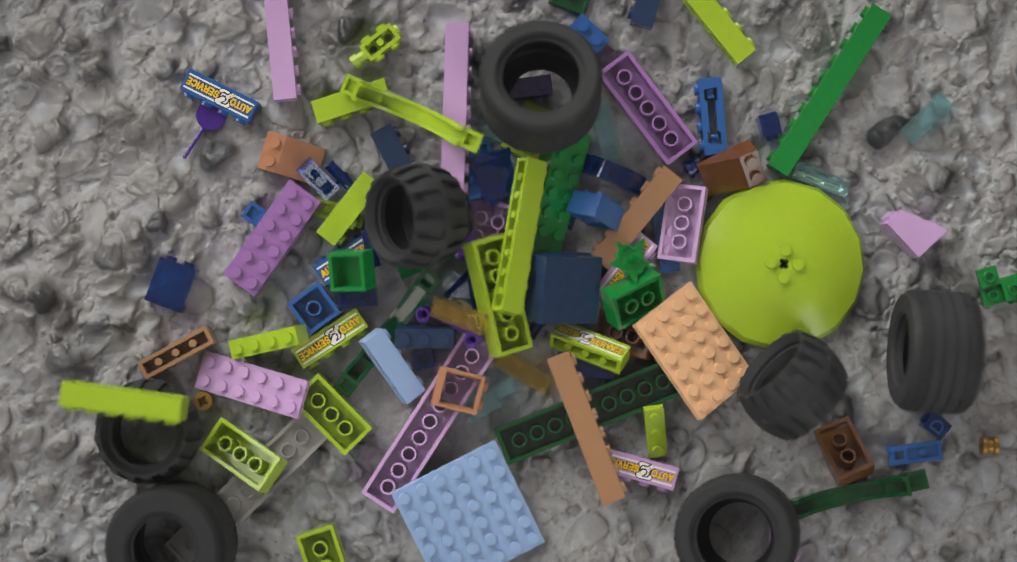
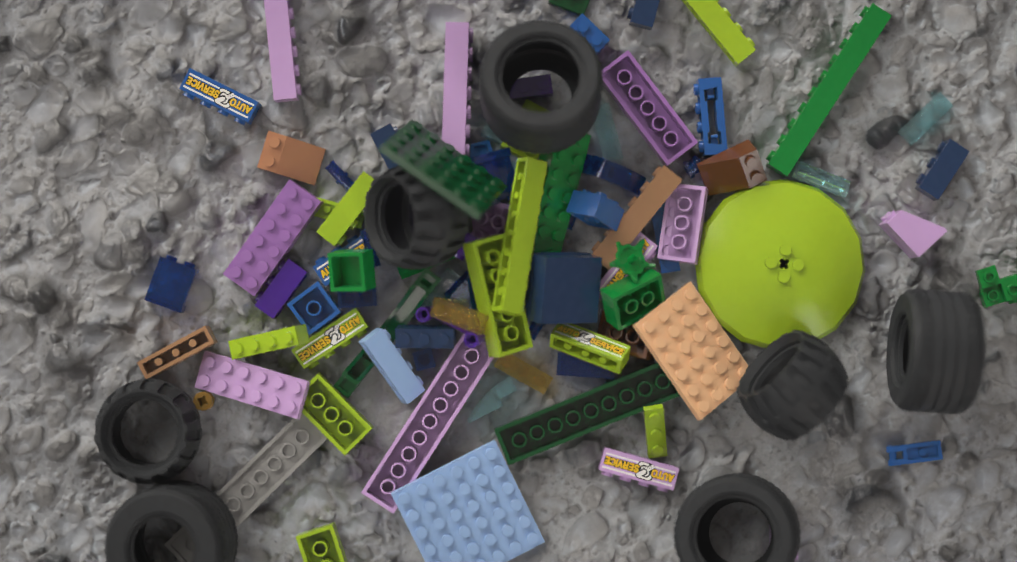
(124, 400): lime brick -> none
(207, 119): dark purple piece -> none
(243, 455): lime brick -> none
(253, 213): blue plate -> none
(281, 288): none -> dark purple brick
(317, 178): clear blue brick -> none
(341, 106): lime brick -> none
(379, 42): lime brick -> none
(390, 102): lime slope -> none
(440, 384): nougat window -> none
(443, 168): none -> dark green plate
(585, 427): medium nougat brick -> none
(769, 126): clear blue brick -> none
(844, 451): reddish brown slope -> none
(881, 487): dark green slope -> none
(934, 425): clear blue brick -> none
(941, 169): none -> dark blue brick
(989, 446): pearl gold wheel -> none

